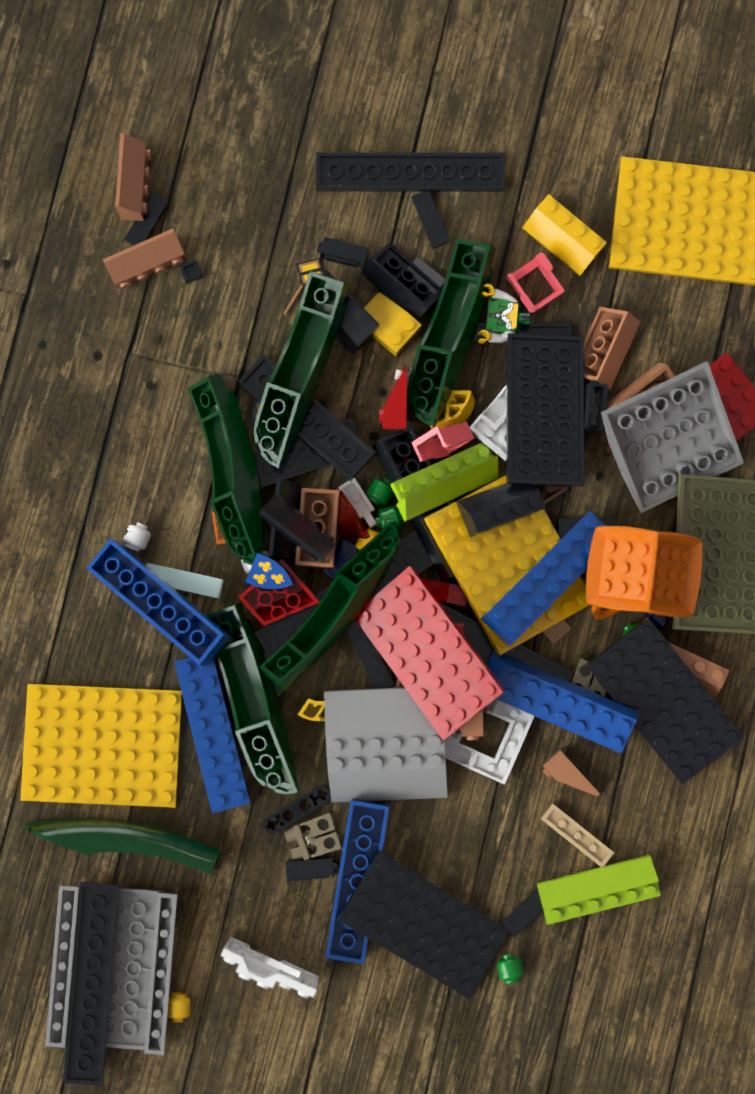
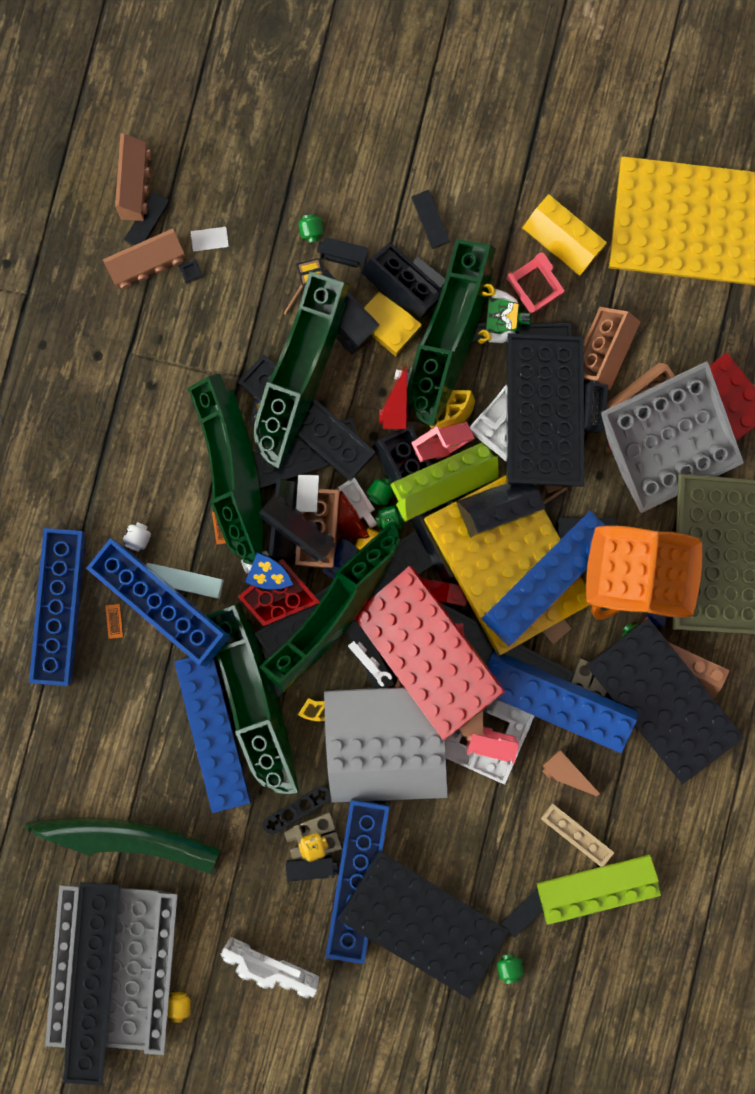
(57, 607): none -> blue brick
(101, 745): yellow plate -> none
(114, 621): none -> sticker
(209, 239): none -> white sticker
(307, 493): none -> white sticker
(311, 227): none -> green head
(313, 847): none -> yellow head
(371, 664): none -> white plate
(410, 172): black plate -> none
(494, 745): none -> coral piece

